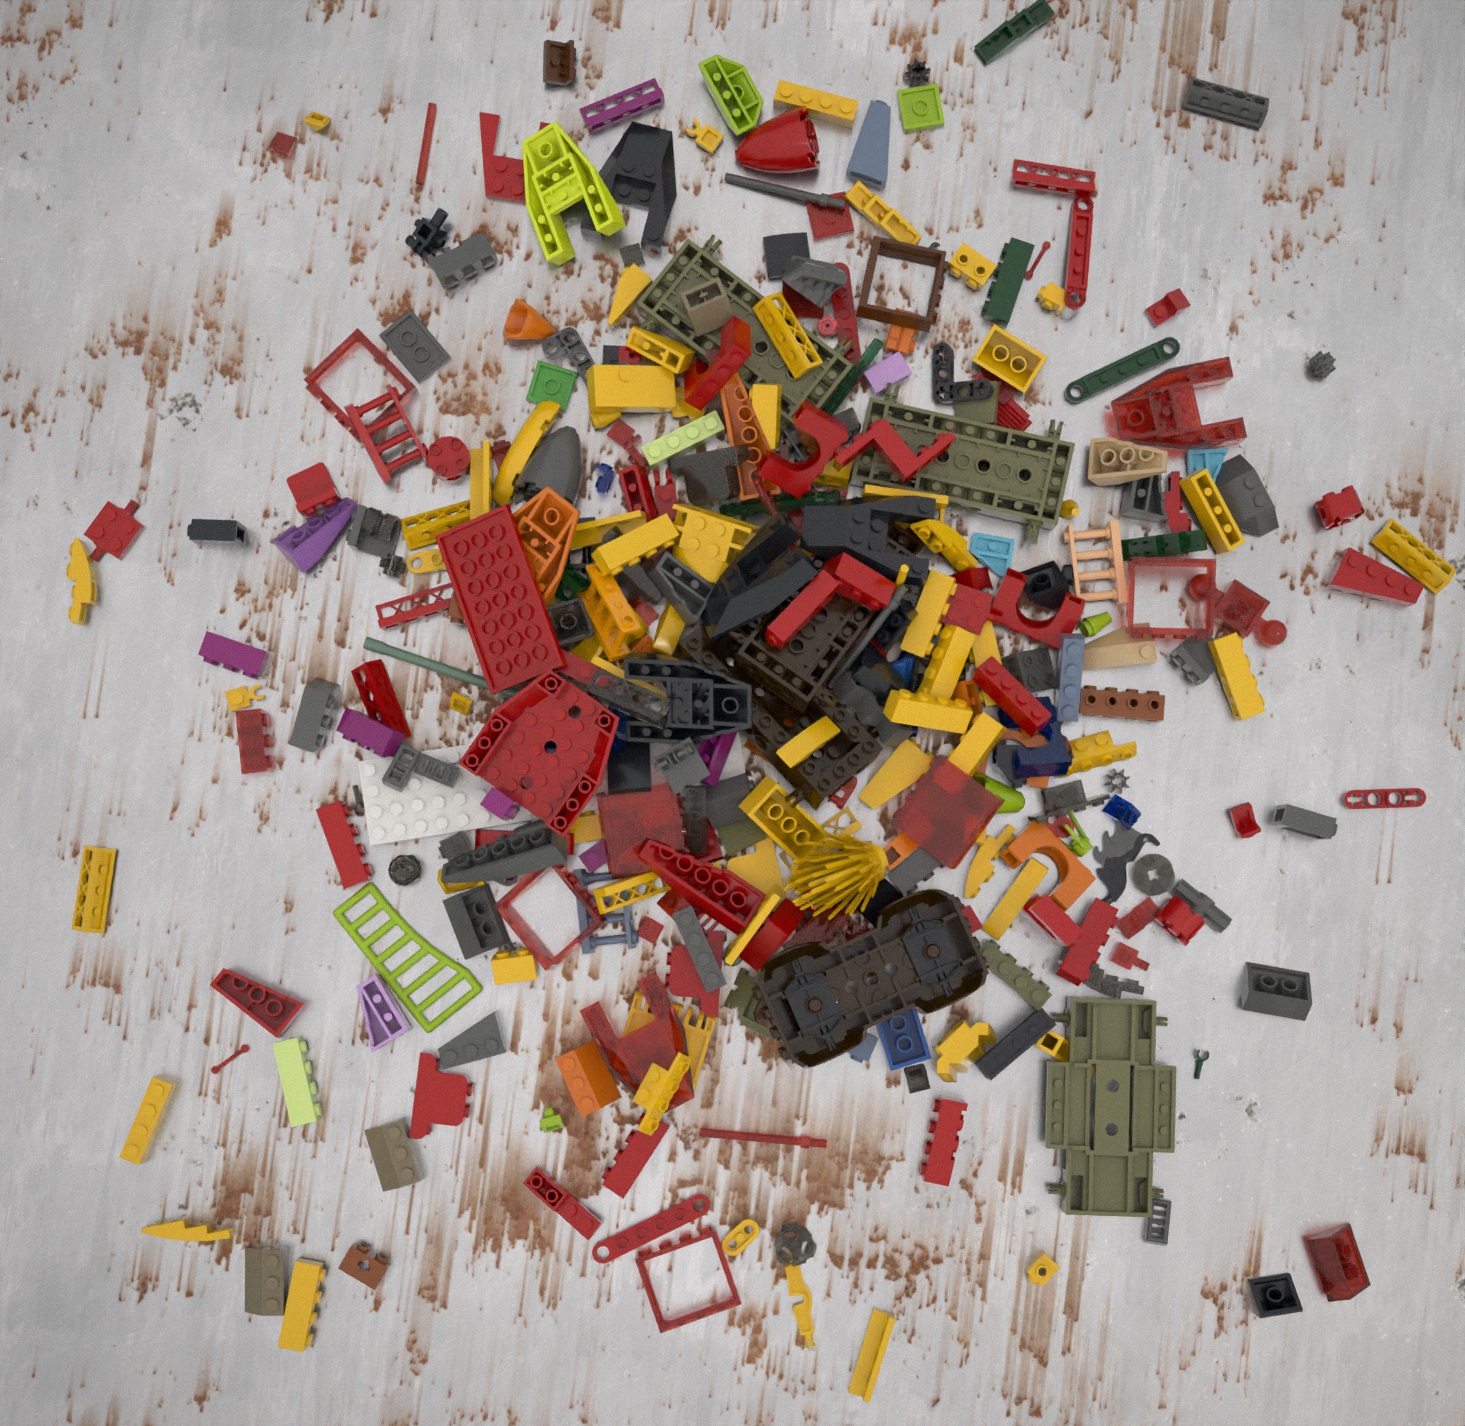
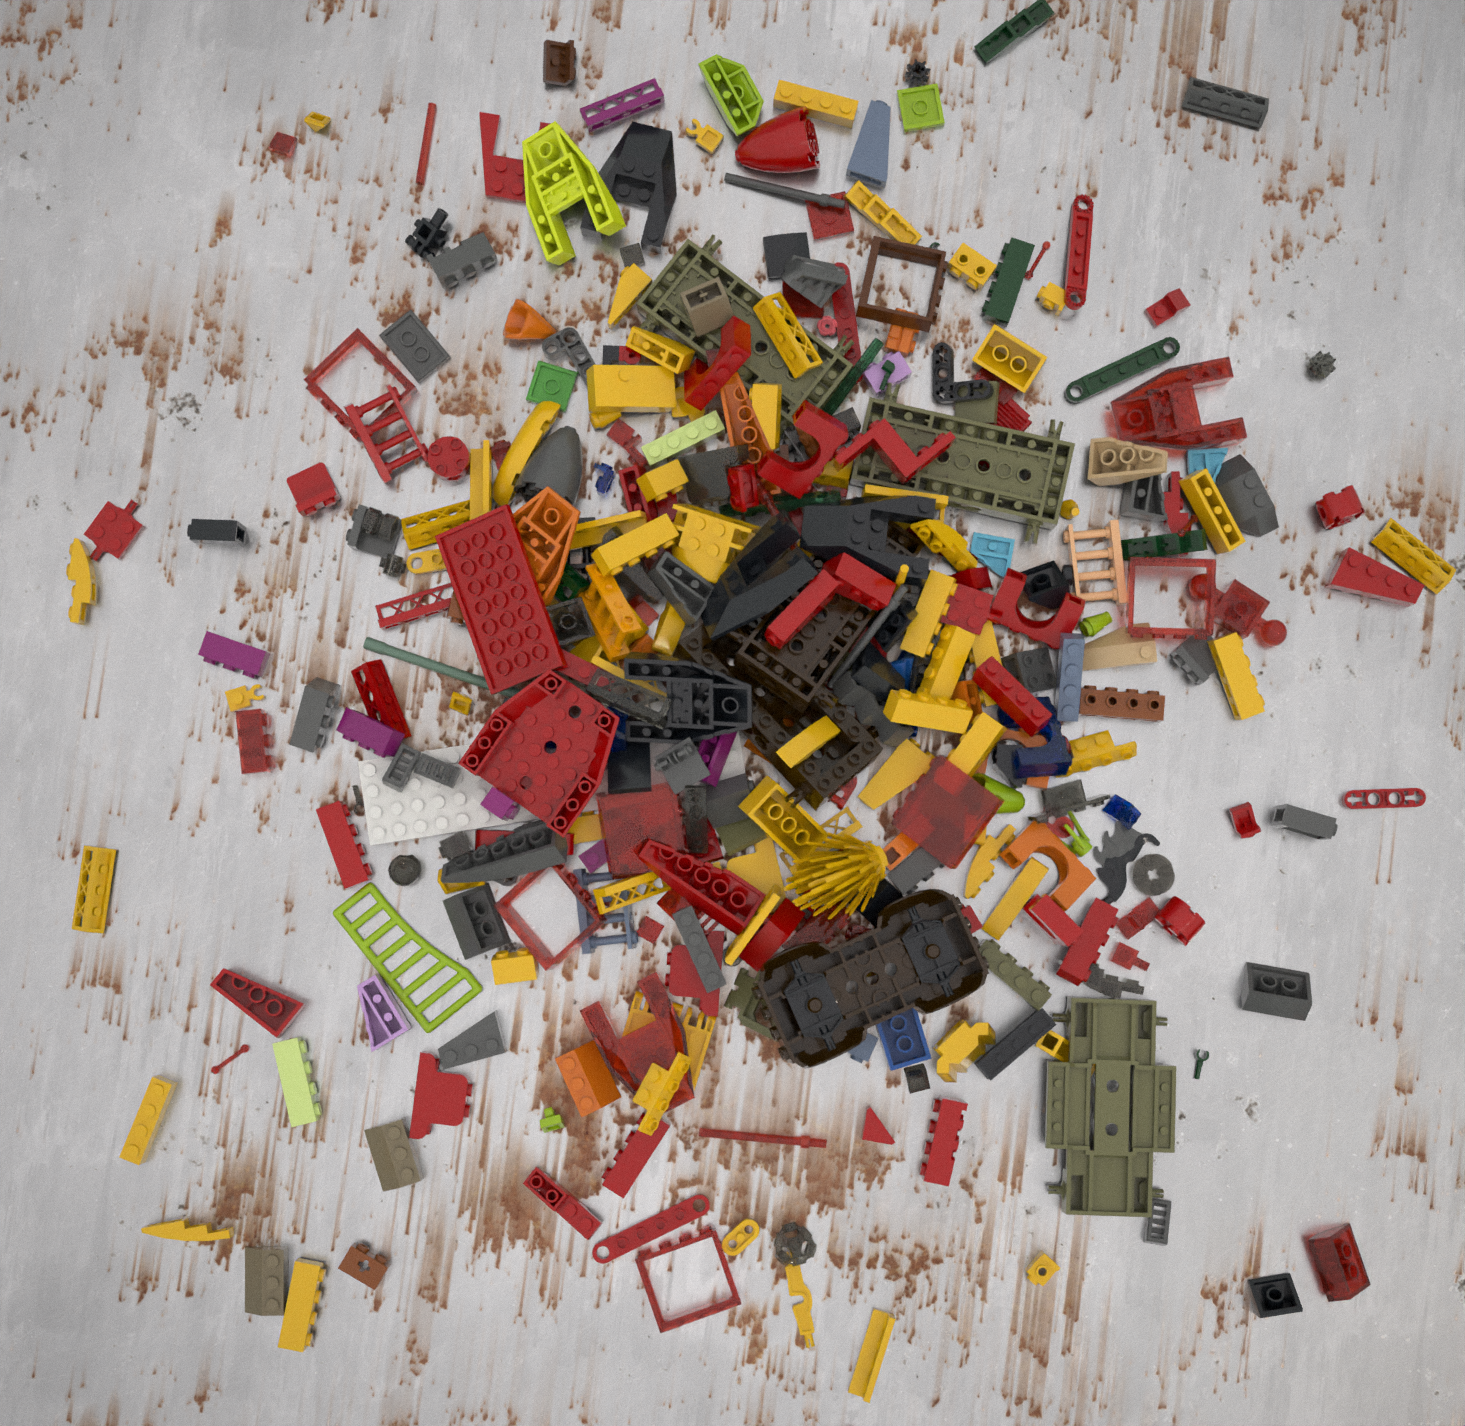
(308, 542): medium lavender wedge -> none
(662, 480): none -> yellow brick
(743, 487): none -> red bracket
(874, 1130): none -> red slope
(889, 368): none -> dark green hand
(1051, 182): red fence -> none
(1114, 786): clear smoke gear -> none
(1194, 519): none -> clear red hinge
(1202, 905): dark grey piece -> none

